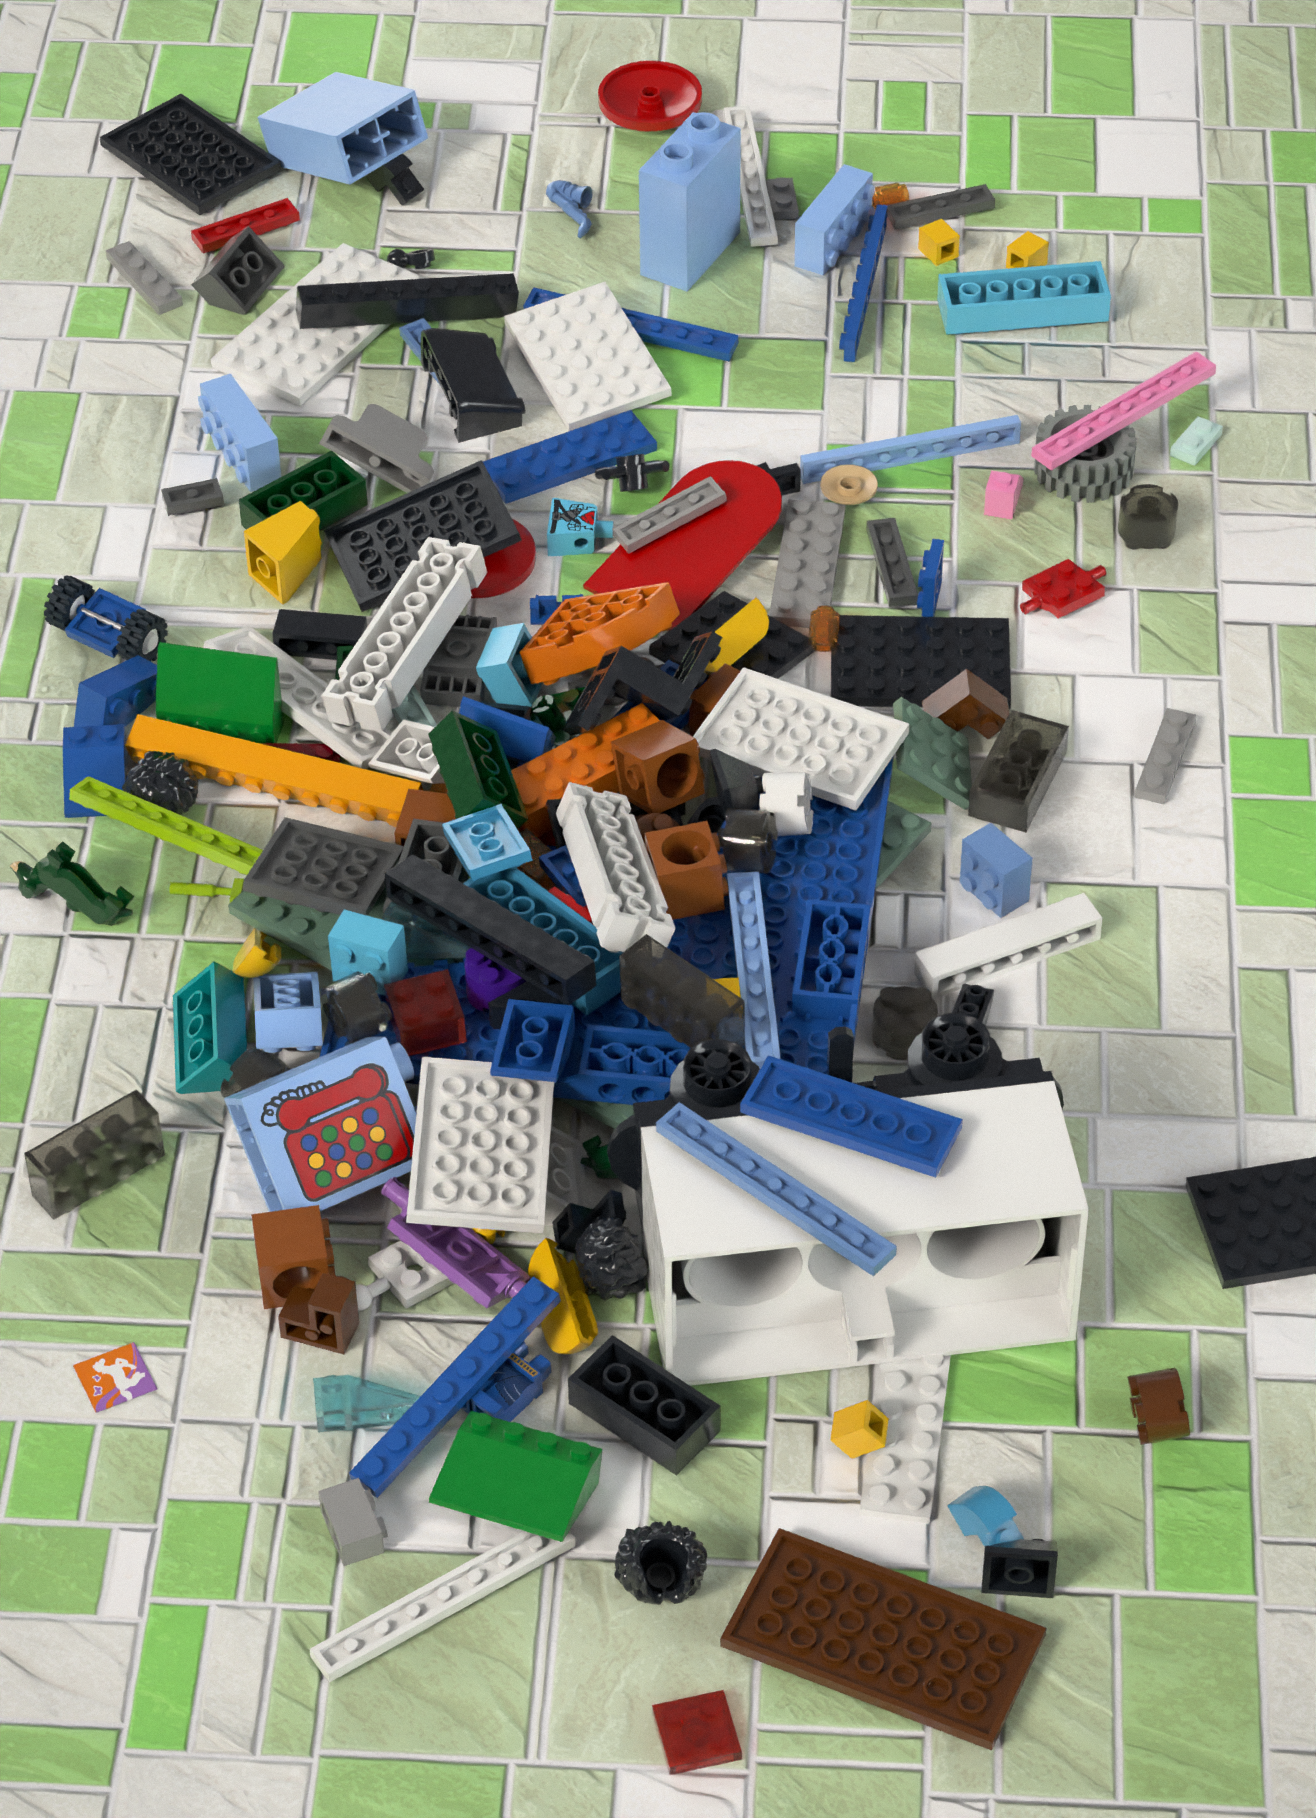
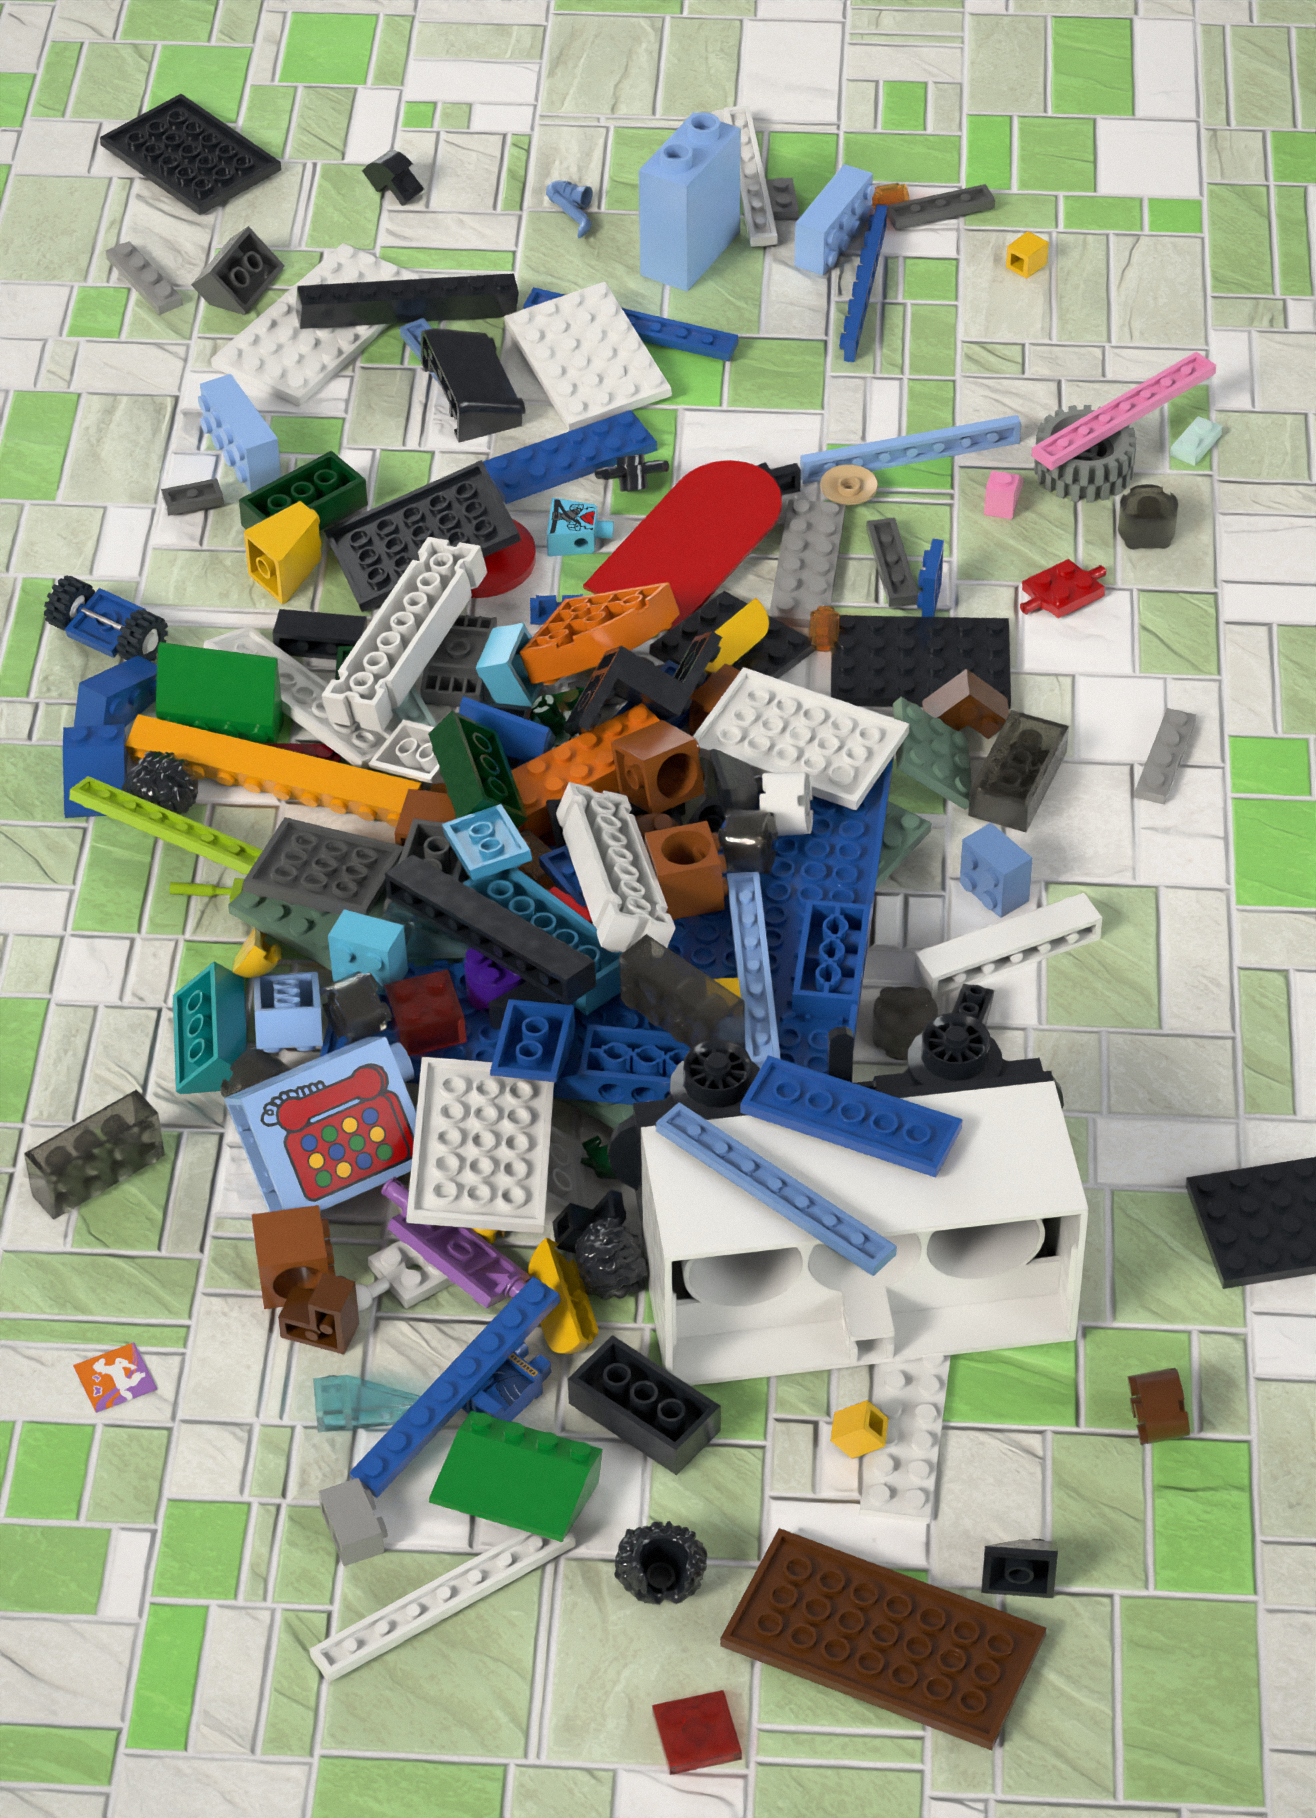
(72, 884): dark green animal -> none
(259, 220): red plate -> none
(343, 127): light blue brick -> none
(381, 446): light grey brick -> none
(419, 258): black plate -> none
(649, 95): red dish -> none
(669, 514): light grey plate -> none
(938, 242): yellow brick -> none
(985, 1514): dark azure brick -> none
(1023, 297): medium azure brick -> none

